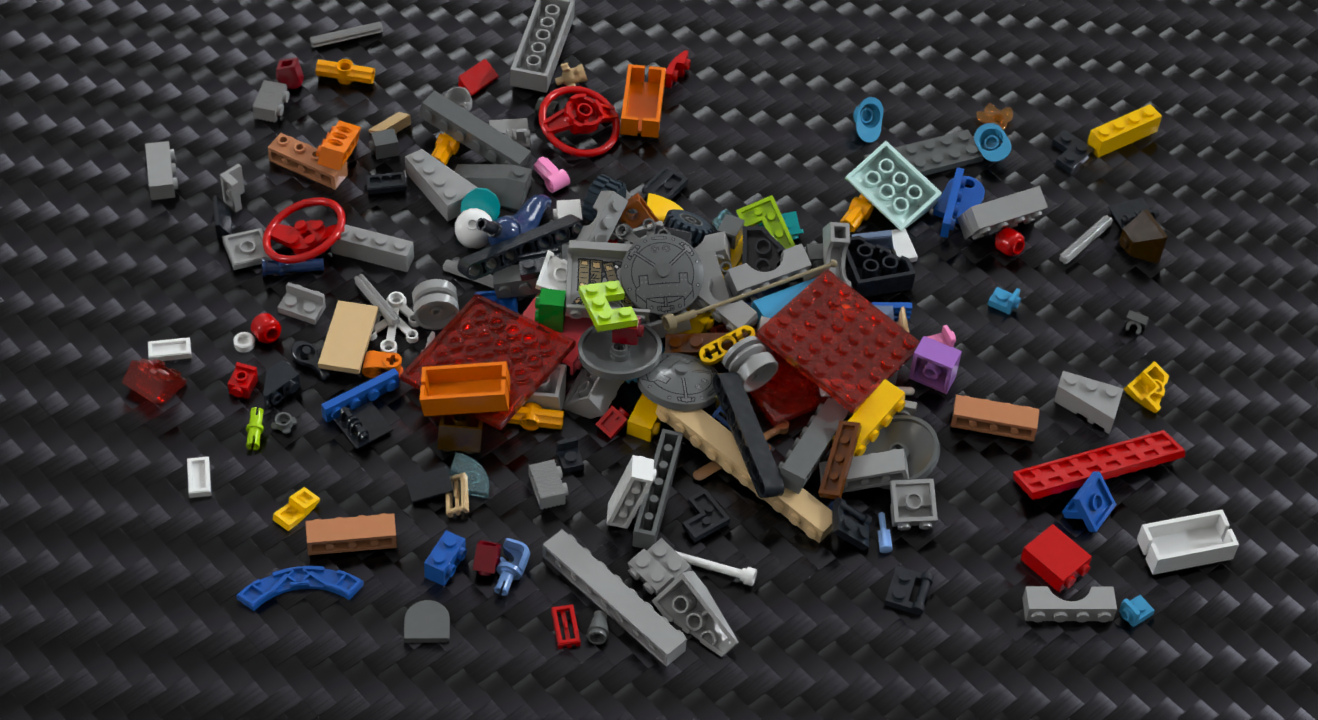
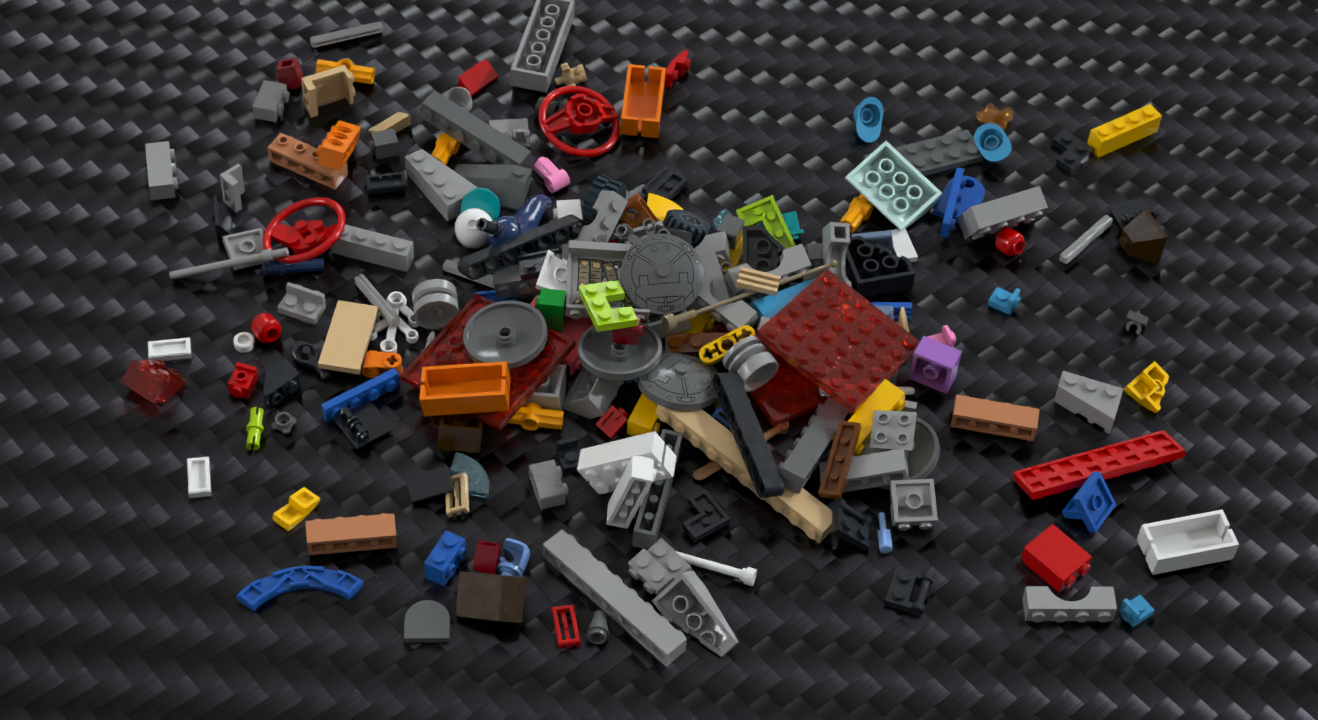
(266, 256): none -> light grey bar
(327, 88): none -> tan panel
(491, 596): none -> dark brown slope
(505, 333): none -> dark grey dish
(606, 462): none -> white piece
(758, 278): none -> tan tile
(893, 430): none -> light grey hinge

